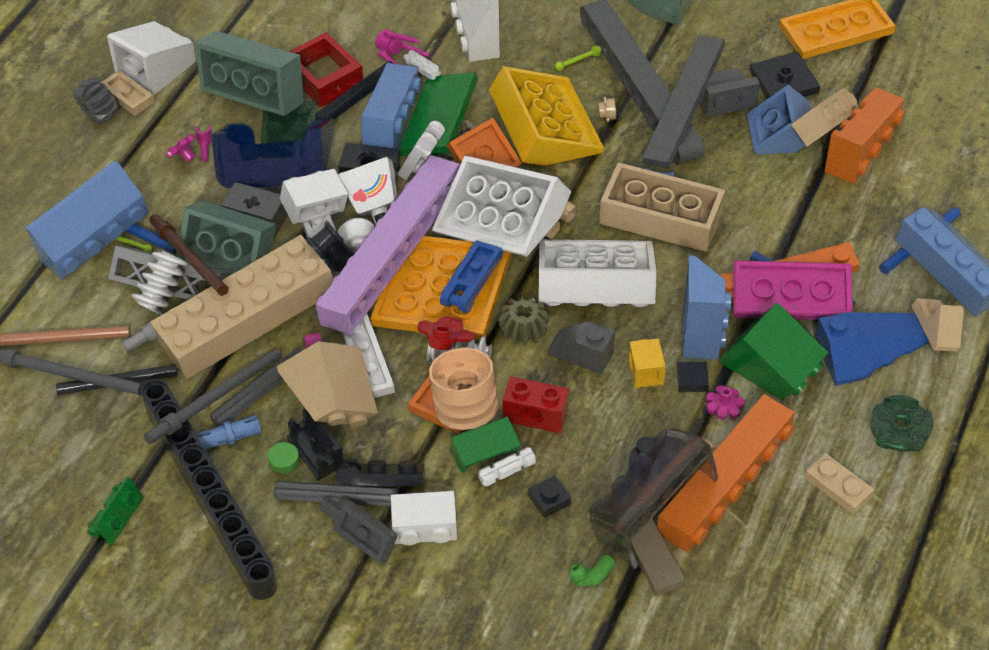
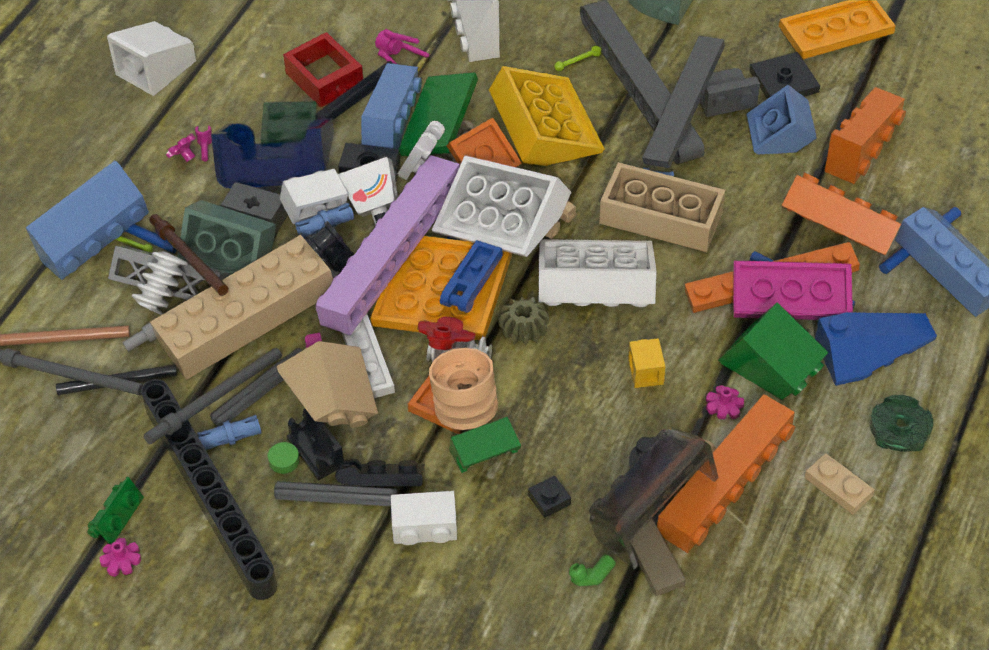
(95, 100): dark grey gear -> none
(120, 556): none -> dark pink plant
(128, 93): tan plate -> none
(250, 72): sand green brick -> none
(334, 216): none -> medium blue pin
(354, 232): white cone -> none
(360, 527): dark grey hinge -> none
(424, 65): white axle -> none
(506, 466): white axle -> none
(536, 404): red brick -> none
(584, 346): dark grey slope -> none
(607, 109): tan plate -> none
(692, 377): black tile -> none
(704, 311): medium blue slope -> none
(825, 116): tan brick -> none
(840, 214): none -> orange wedge
(940, 323): tan slope -> none

